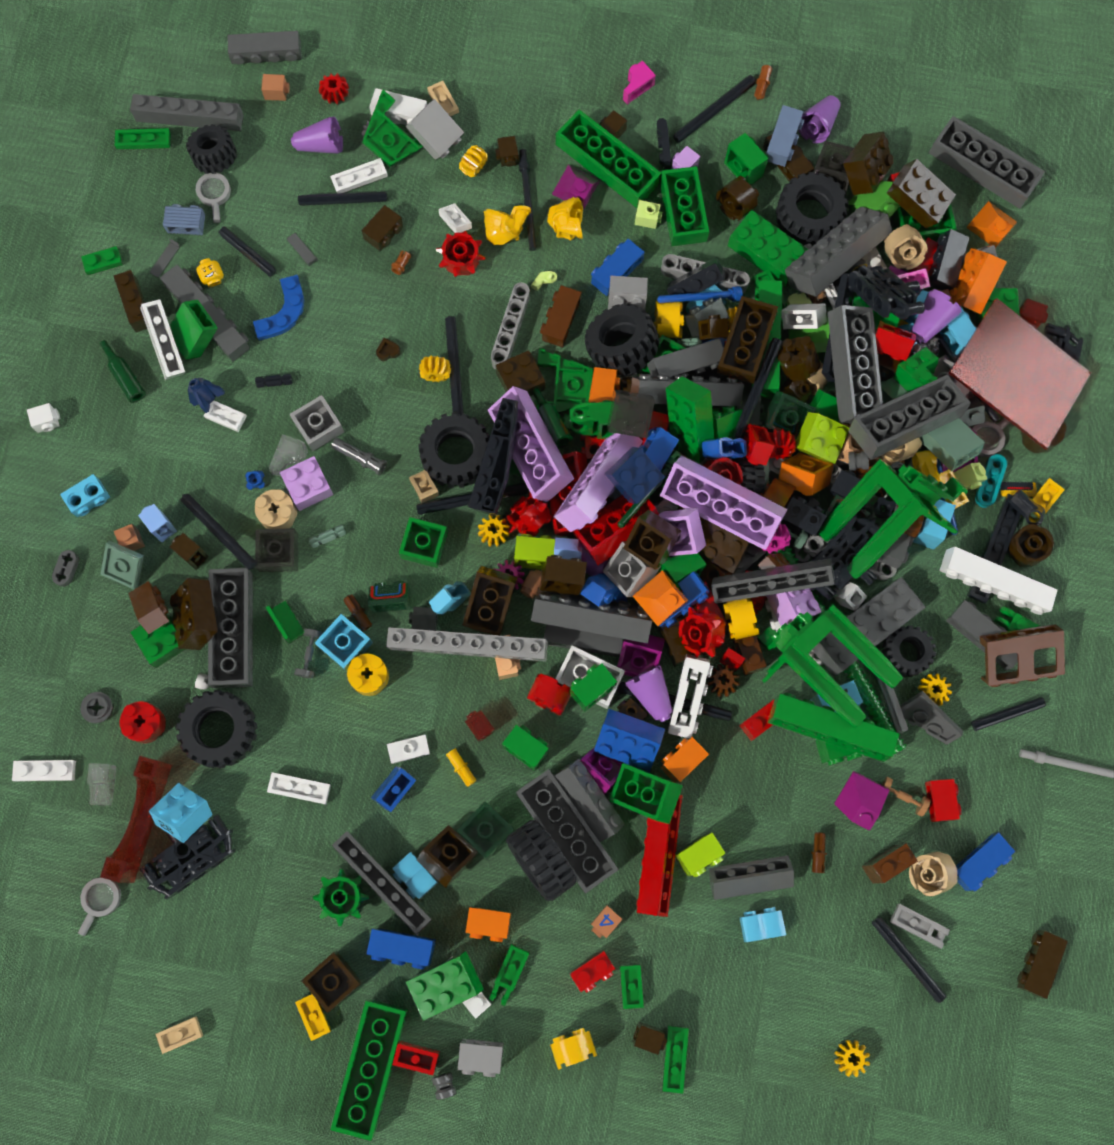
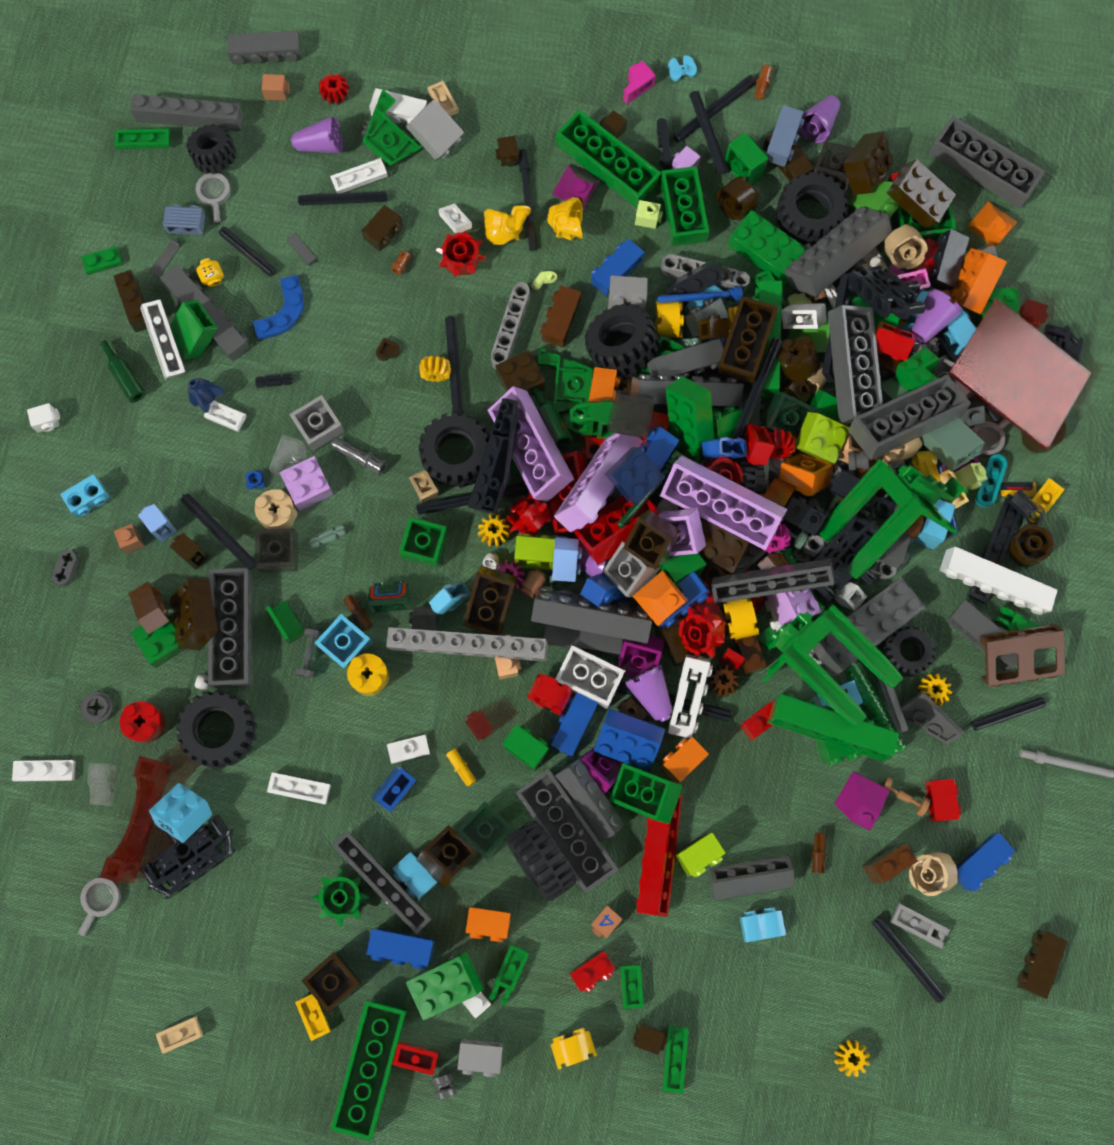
(122, 564): sand green tile -> none
(473, 161): yellow gear -> none
(491, 557): none -> white hinge
(563, 575): dark brown brick -> none
(573, 724): none -> blue brick
(592, 687): green brick -> none
(677, 71): none -> medium azure piece
(708, 132): none -> black axle

